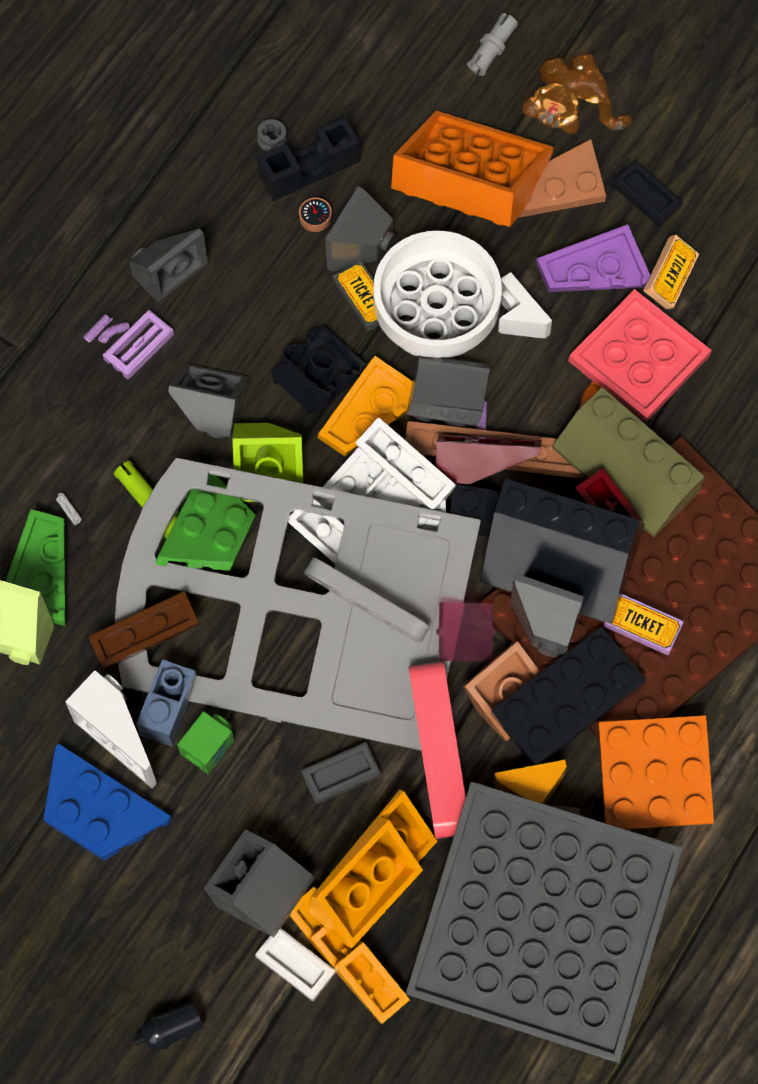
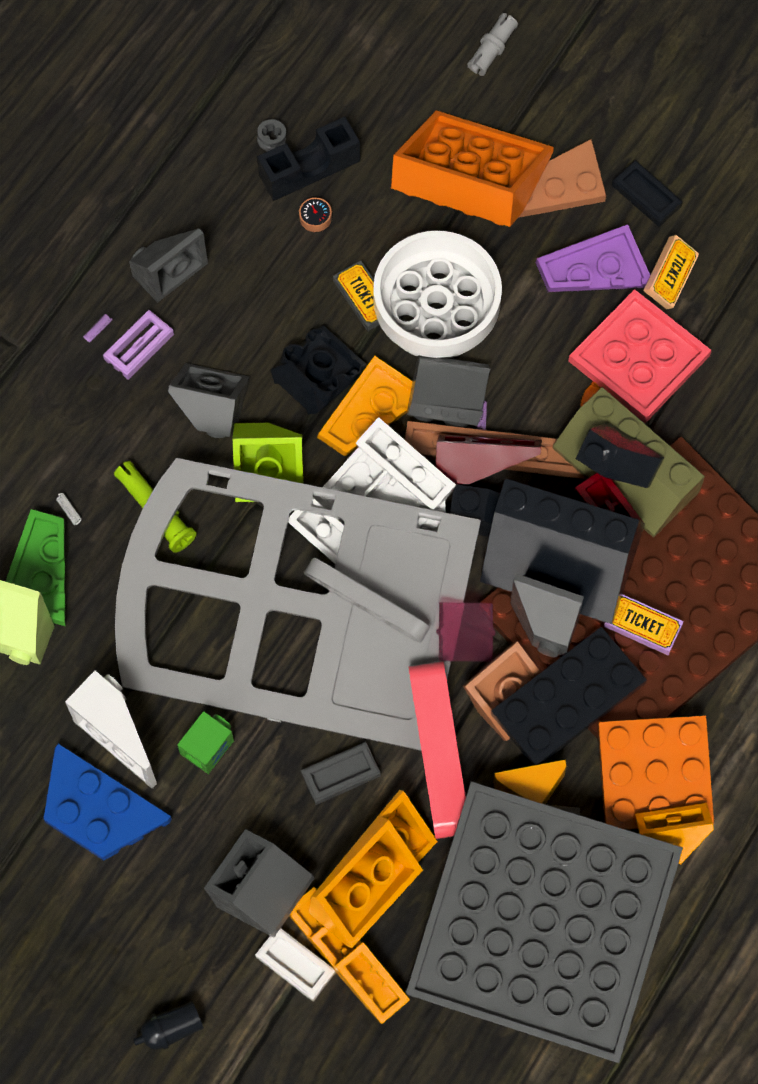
(115, 329): lavender leg -> none
(144, 630): reddish brown plate -> none
(166, 703): sand blue slope -> none
(208, 530): bright green wing -> none
(359, 233): dark grey slope -> none
(525, 315): white slope -> none
(558, 104): clear orange animal -> none
(619, 456): none -> black slope
(678, 826): none -> light orange slope

